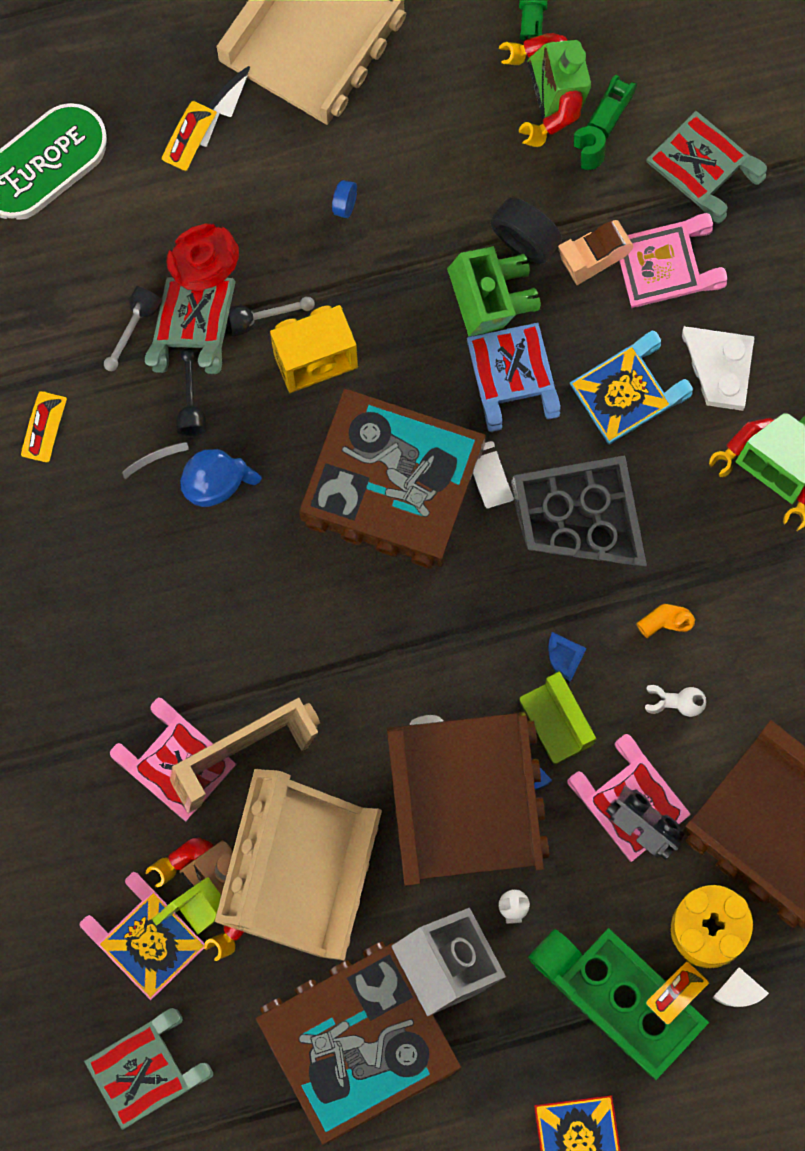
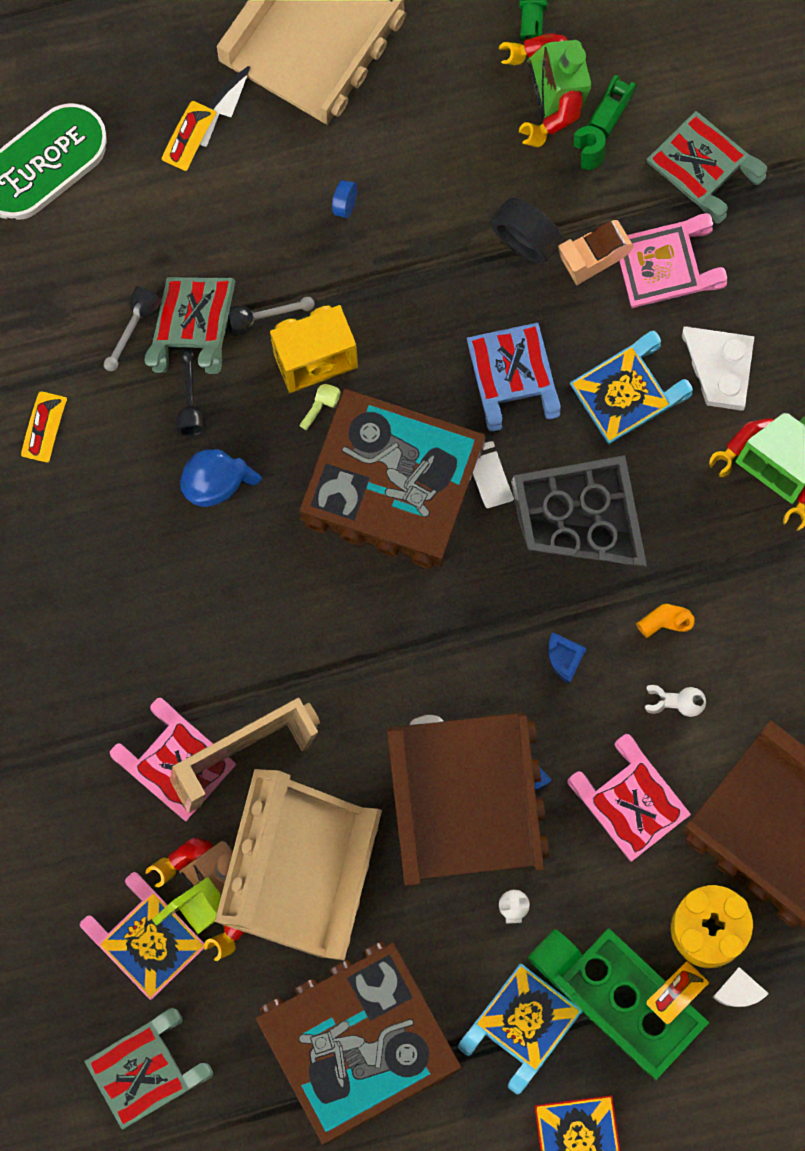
(154, 456): white sticker -> none
(203, 257): red tile -> none
(325, 395): none -> yellowish green hand
(448, 961): light grey brick -> none
(483, 293): bright green brick -> none
(525, 1021): none -> flag
(558, 719): lime panel -> none
(660, 832): black hinge -> none

